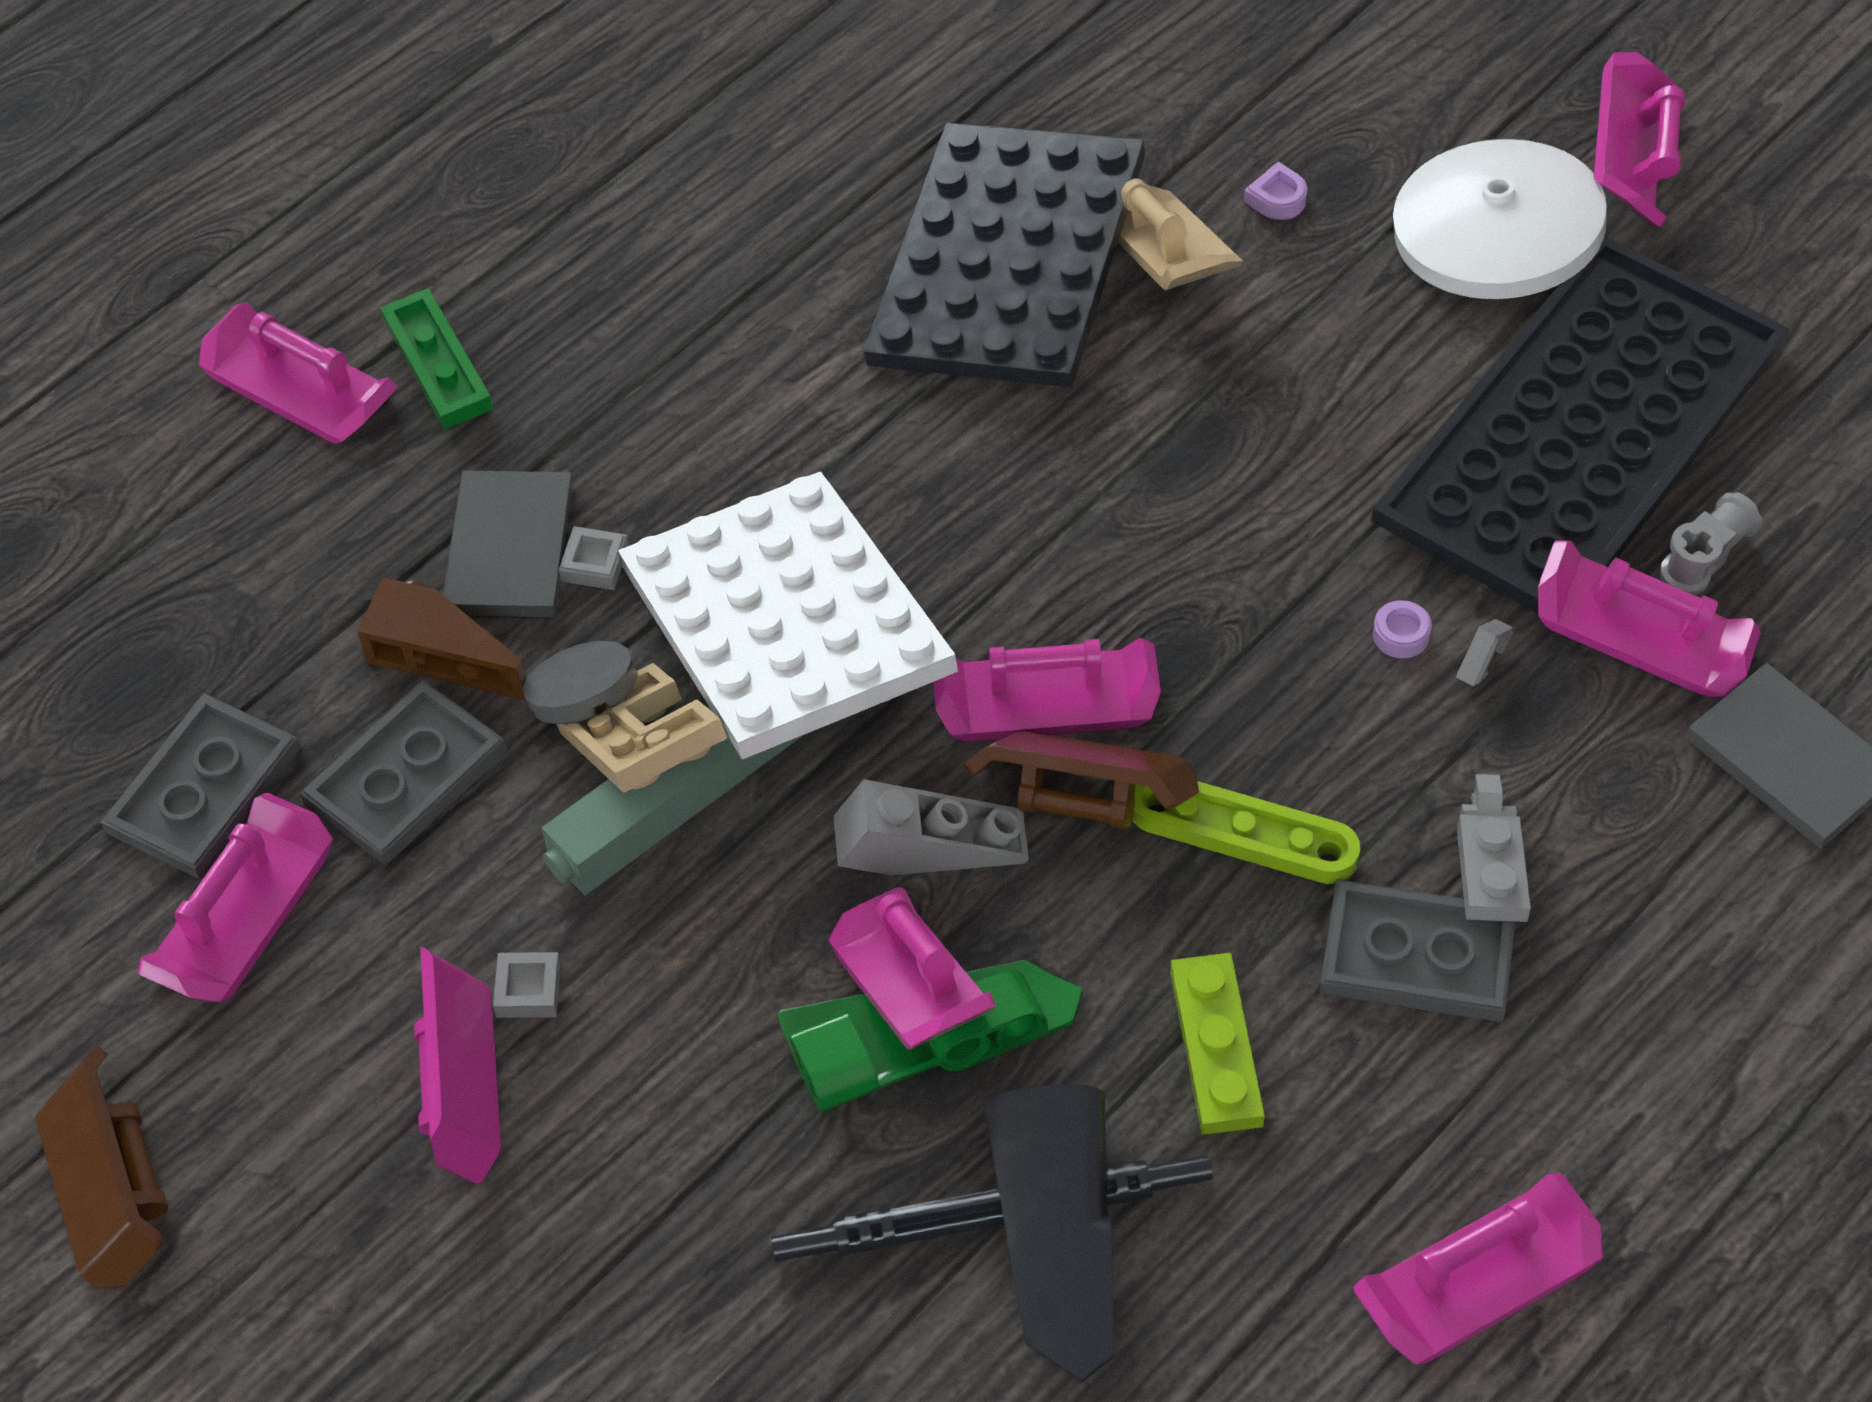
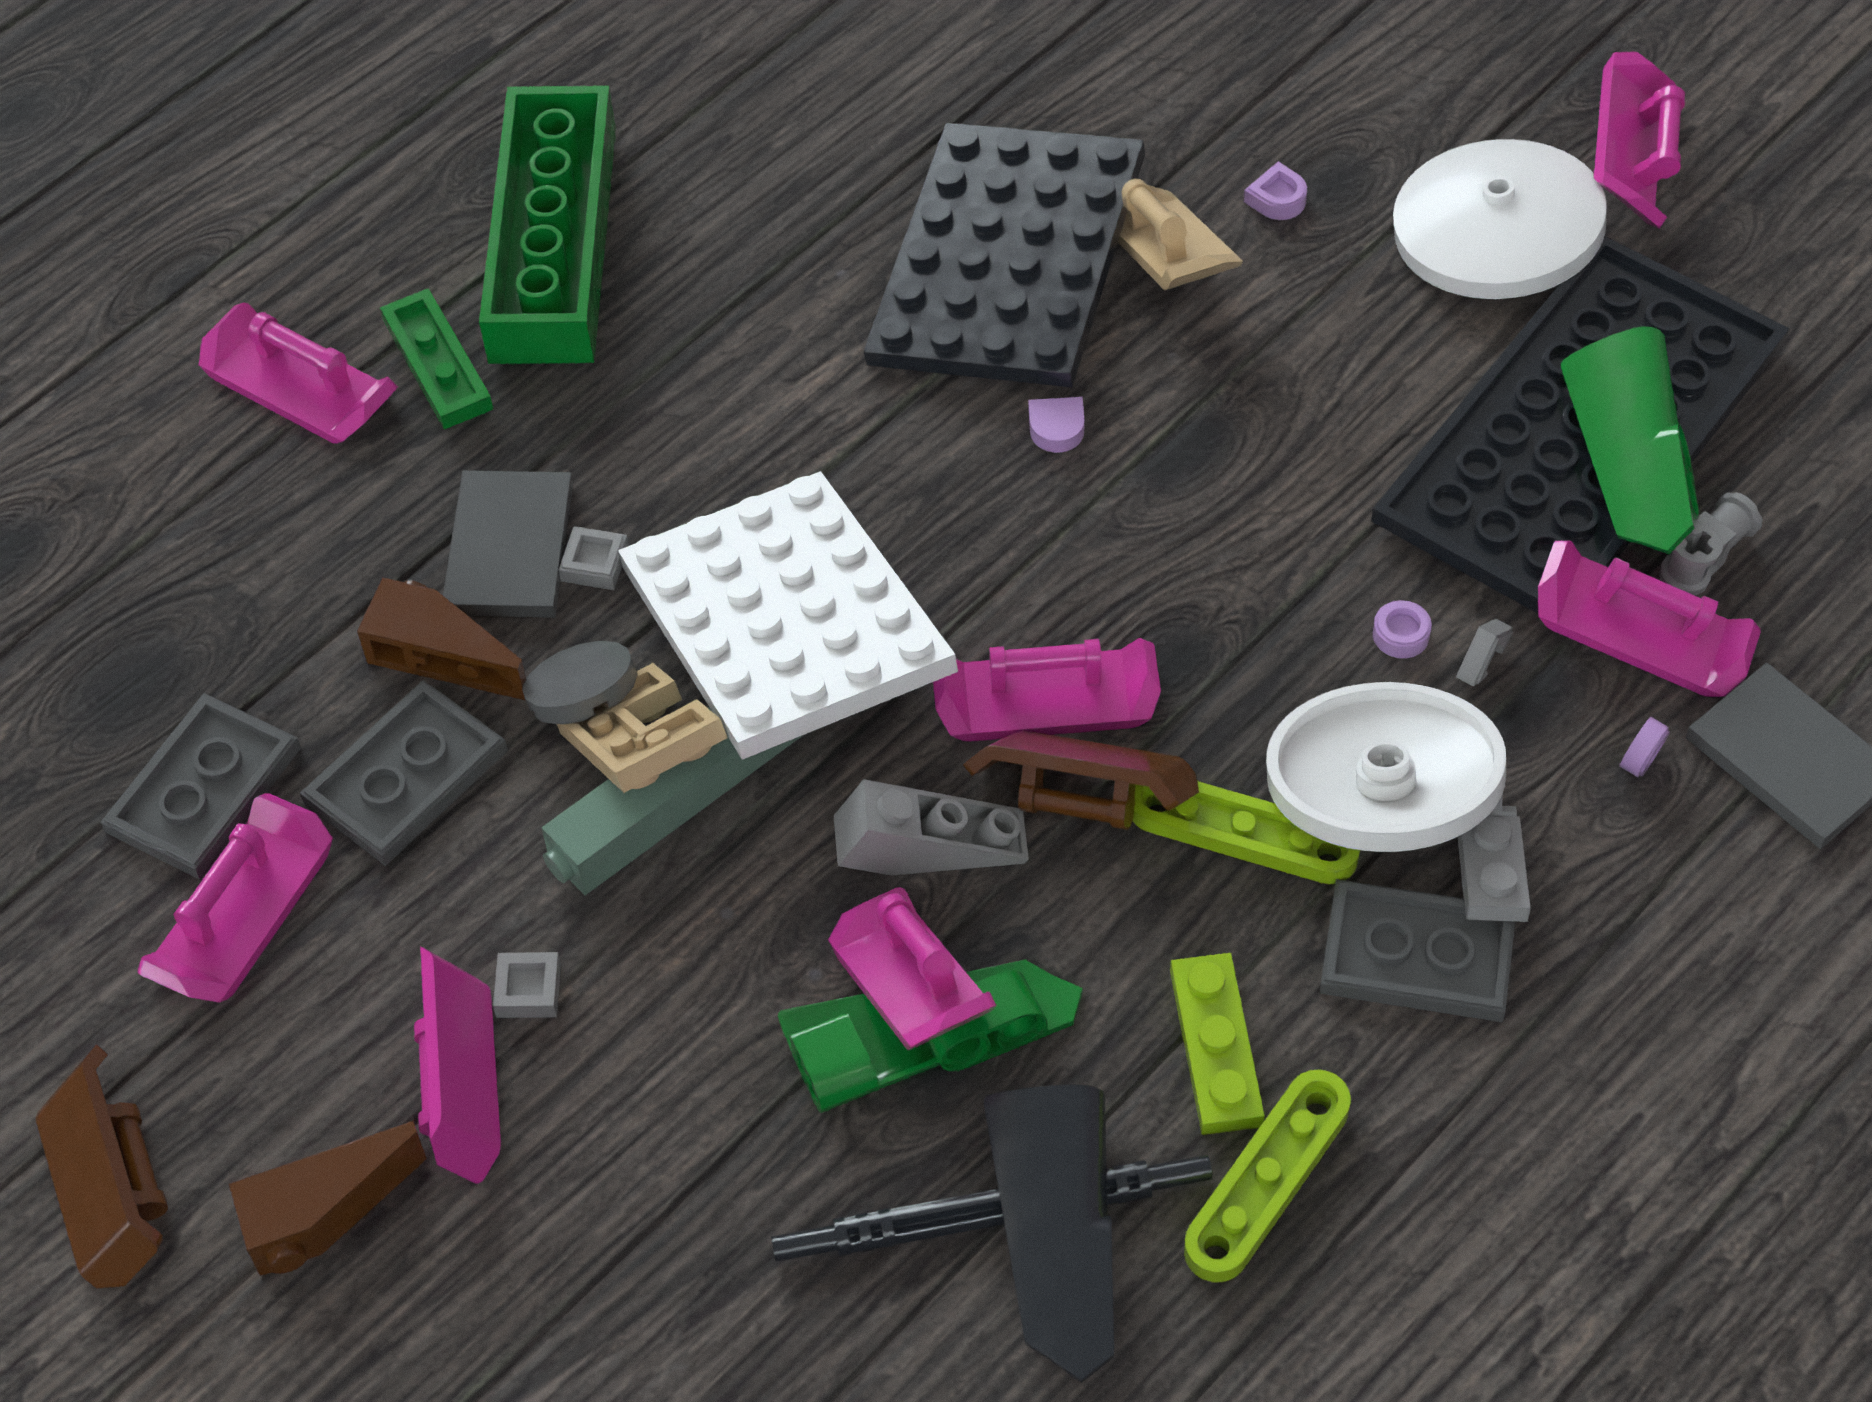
(315, 1200): none -> reddish brown slope
(548, 226): none -> green brick
(1056, 423): none -> lavender tile
(1267, 1175): none -> lime plate
(1386, 766): none -> white dish
(1484, 1271): dark pink piece -> none
(1634, 436): none -> green panel
(1645, 747): none -> lavender tile

